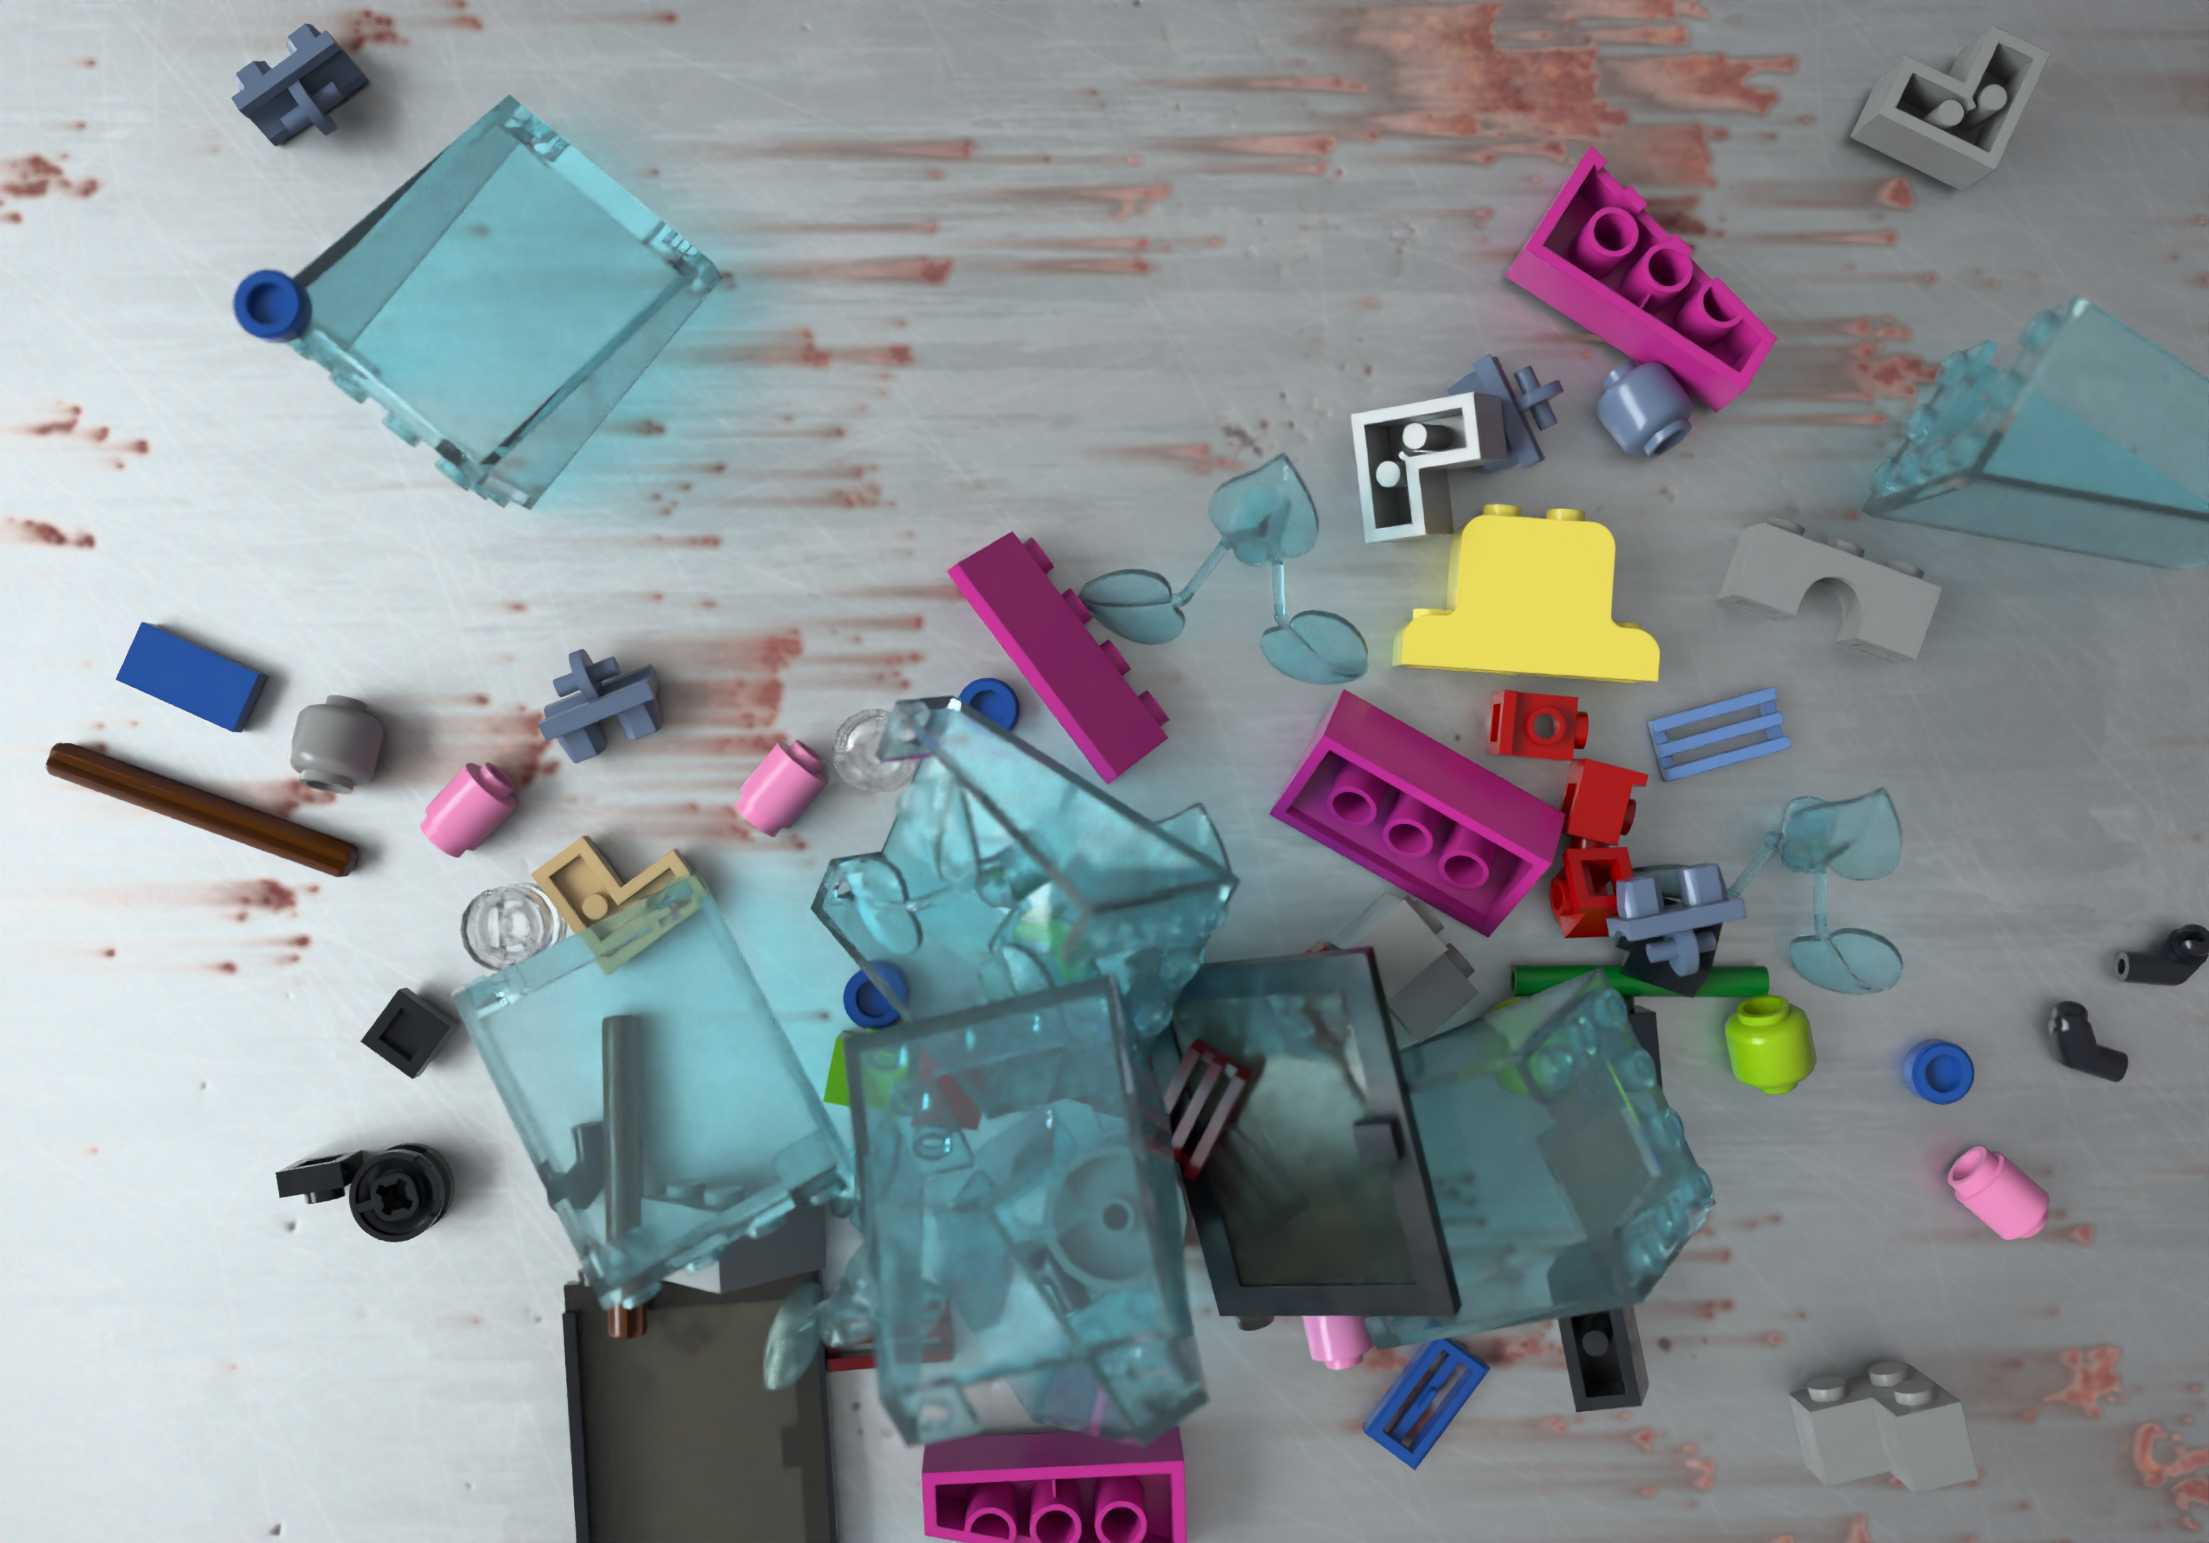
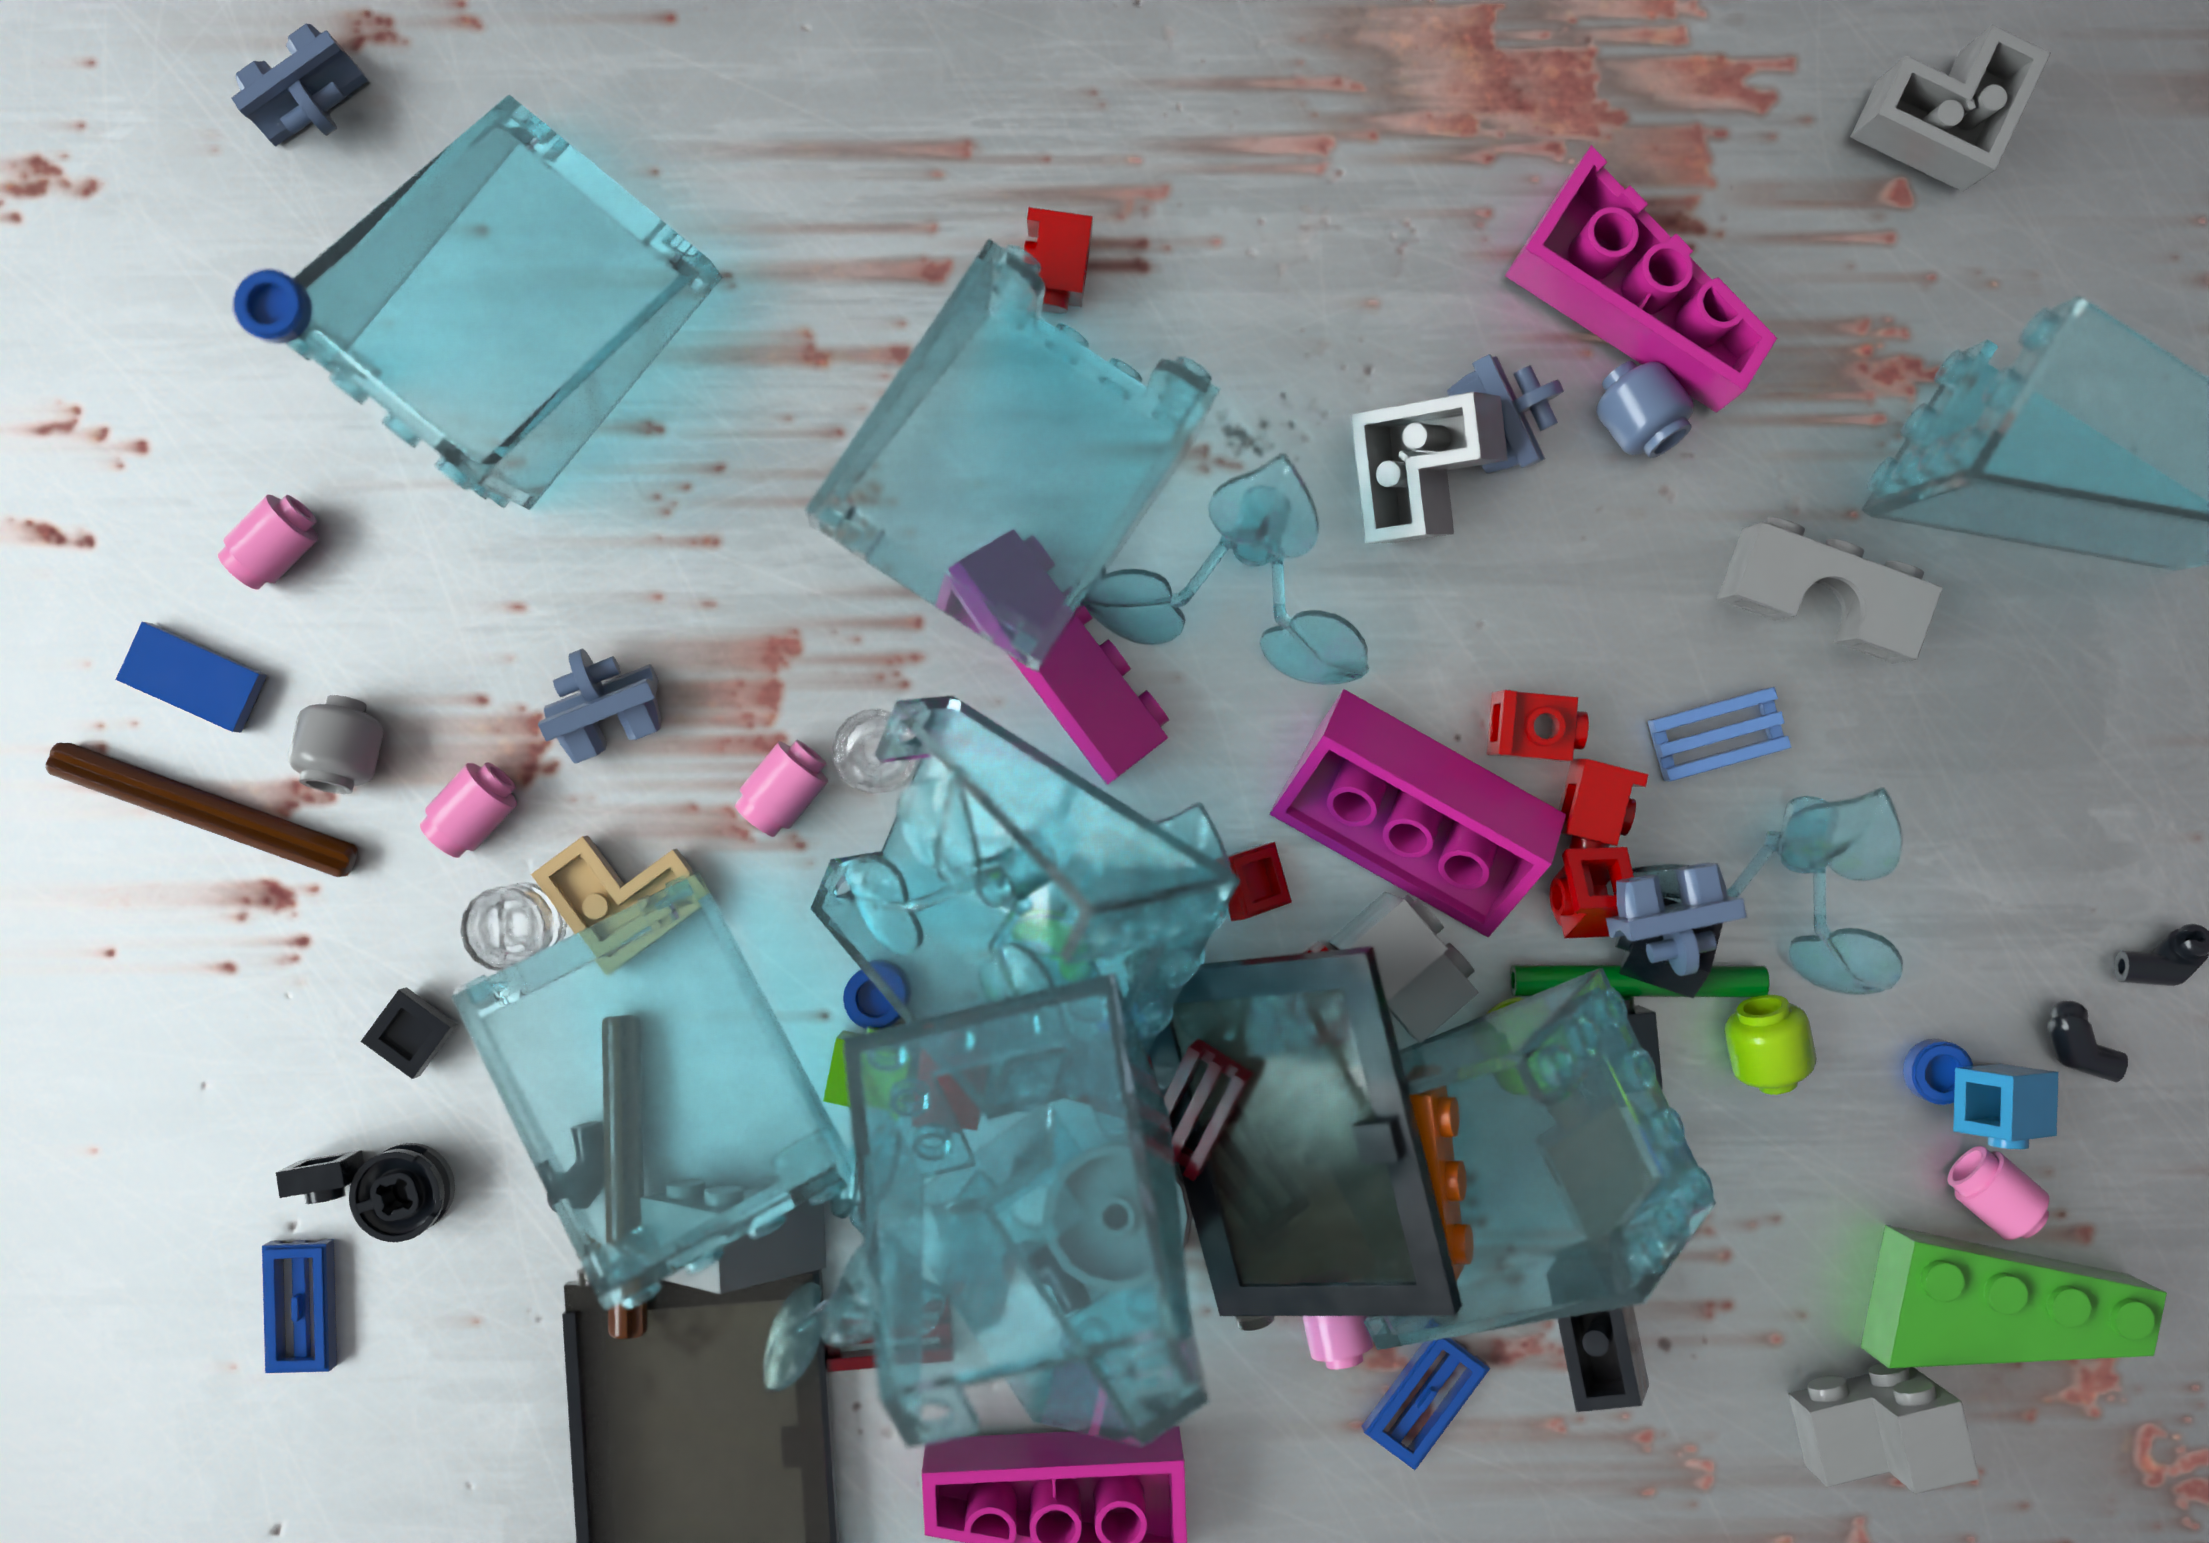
(268, 541): none -> bright pink brick
(324, 1306): none -> blue tile
(994, 700): blue tile -> none
(1009, 461): none -> clear light blue windscreen
(1062, 254): none -> red brick
(1261, 883): none -> red tile
(1437, 1124): none -> orange plate
(1529, 604): light yellow brick -> none
(1989, 1305): none -> bright green wedge
(2006, 1103): none -> dark azure brick

